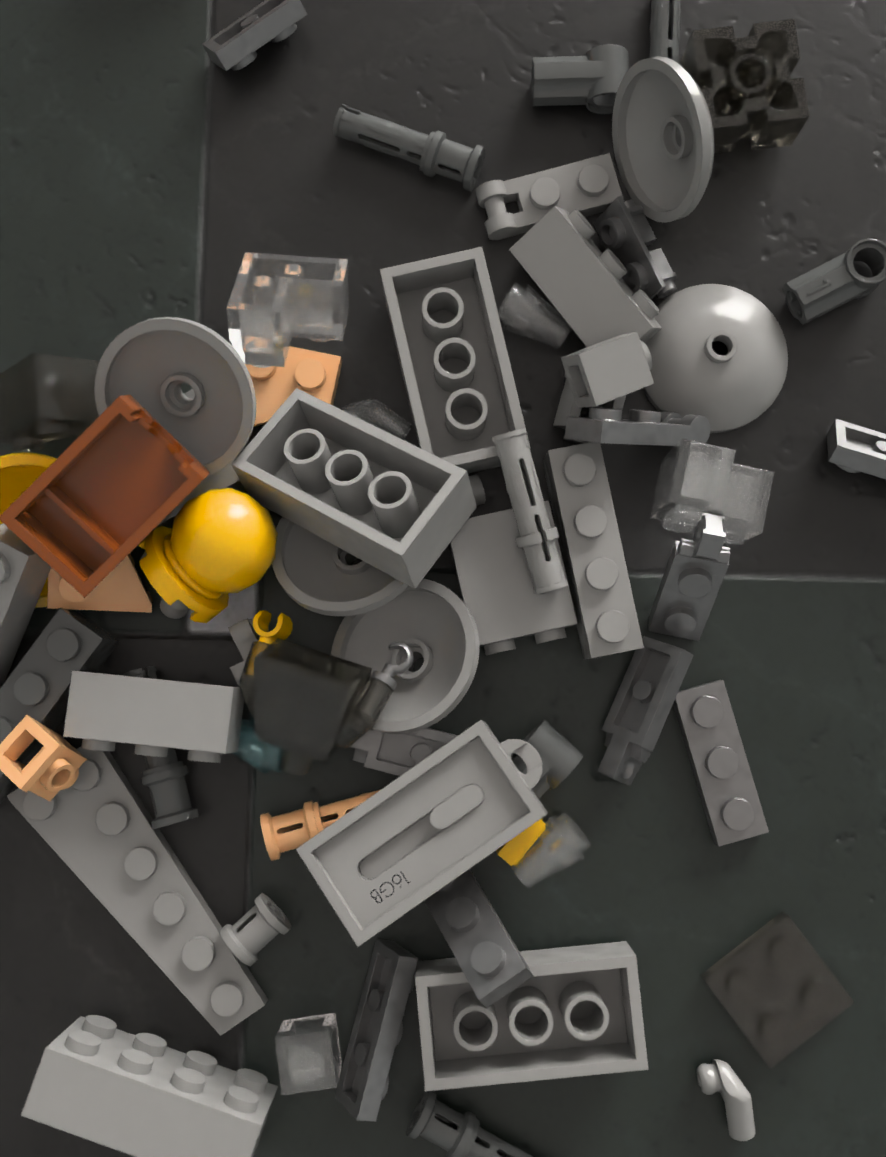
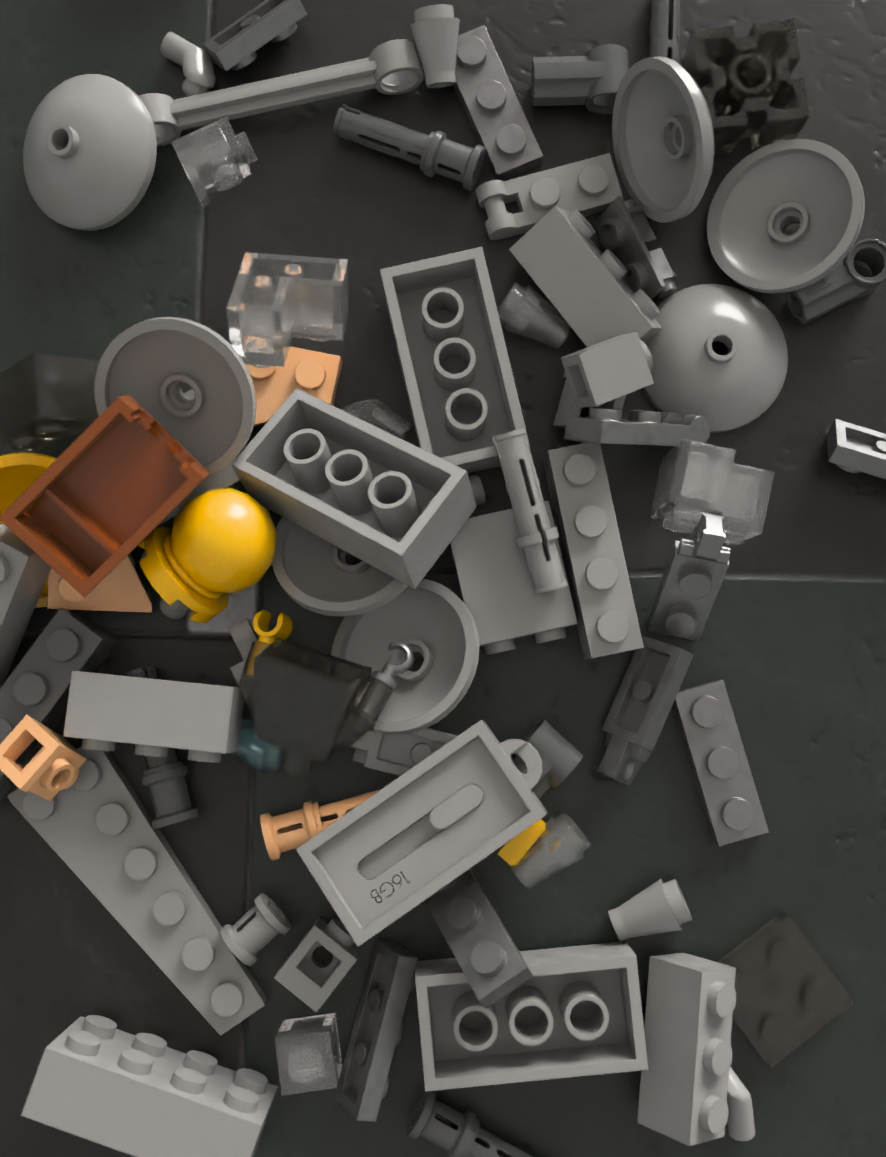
(89, 152): none -> light grey dish
(195, 63): none -> light grey arm
(215, 158): none -> clear brick
(307, 976): none -> light grey brick
(390, 68): none -> light grey piece
(436, 40): none -> light grey cone
(493, 107): none -> flat silver plate
(652, 911): none -> light grey cone
(687, 1047): none -> light grey brick
(770, 191): none -> light grey dish

